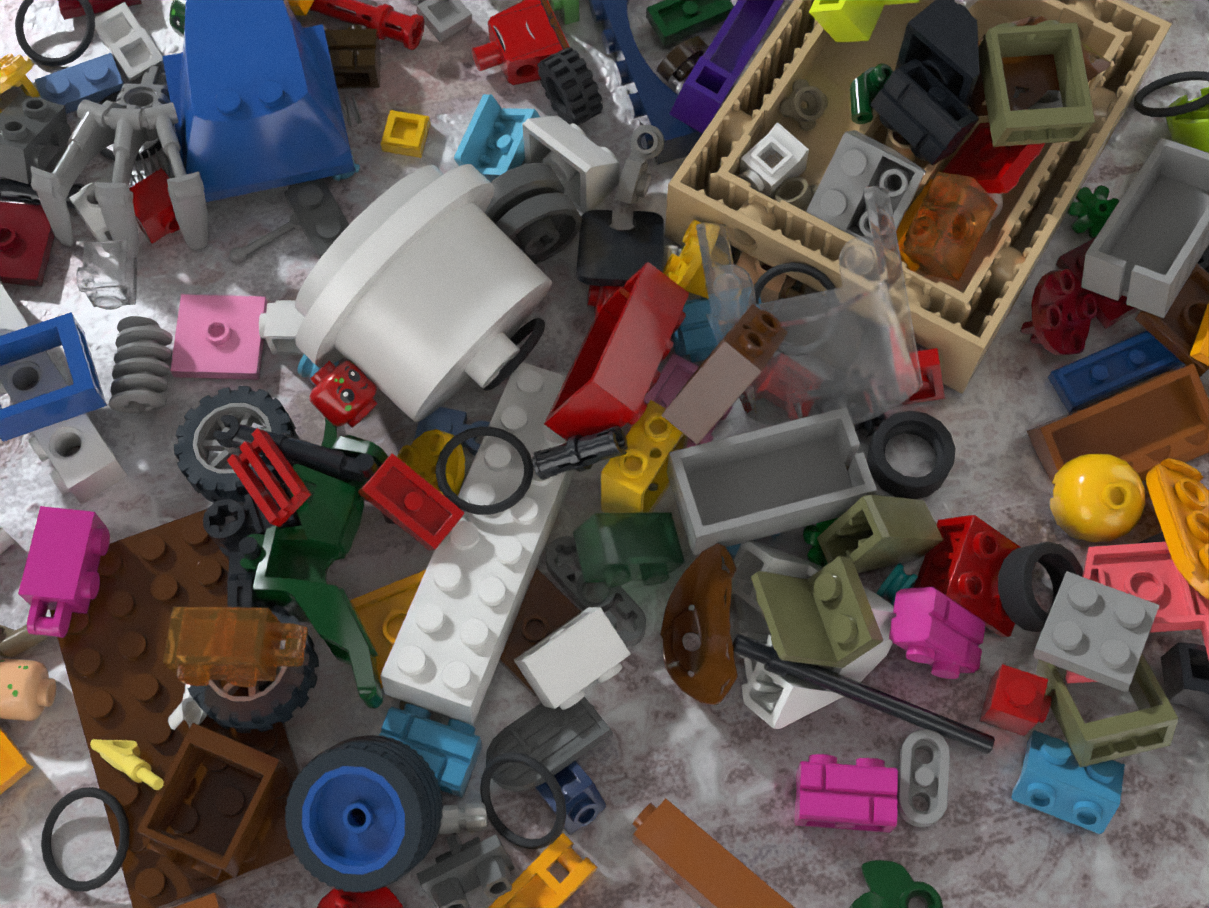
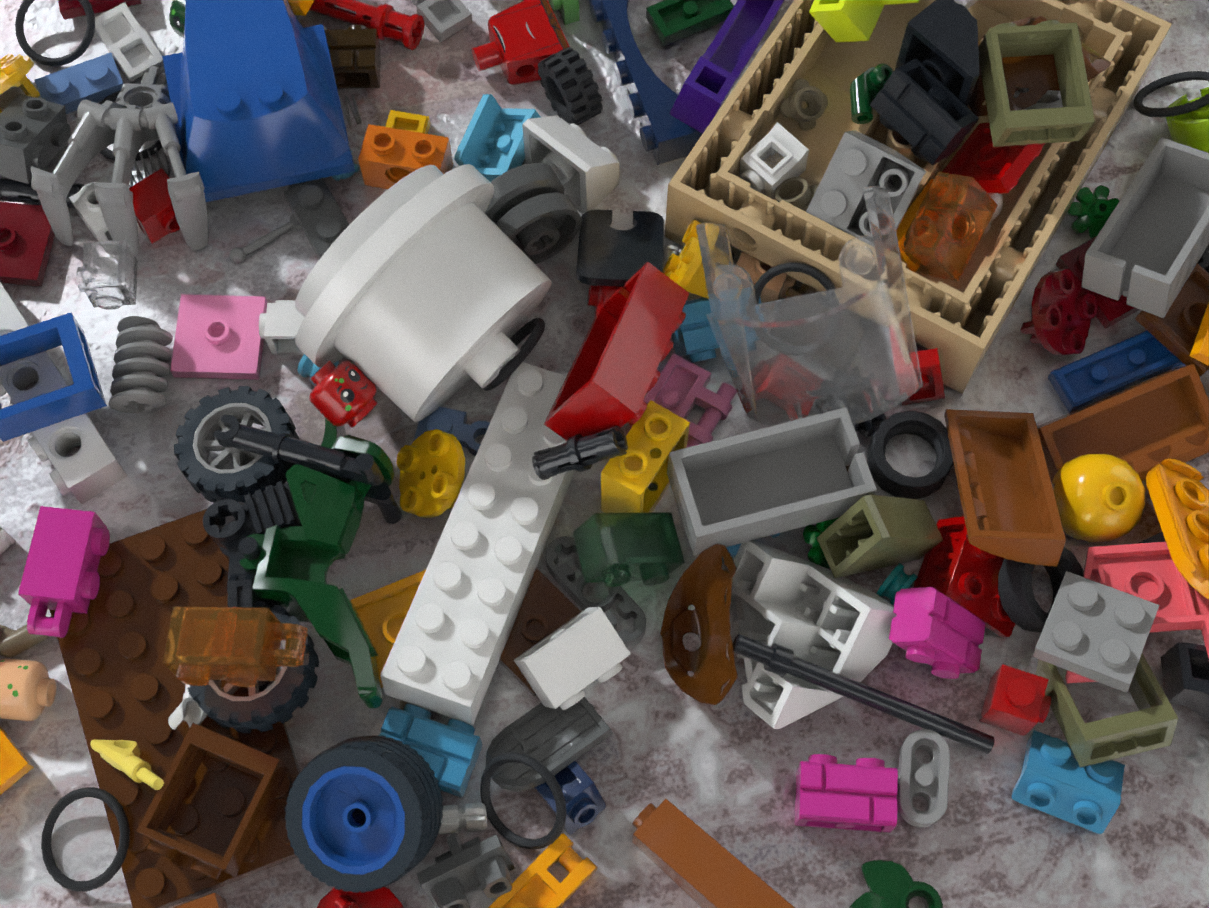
(250, 455): red tile -> none
(394, 153): none -> orange brick
(411, 502): red panel -> none
(484, 509): black tyre -> none
(634, 178): light grey plate -> none
(682, 59): dark brown plate -> none
(725, 373): window -> none
(819, 617): olive bracket -> none
(1005, 485): none -> dark orange slope

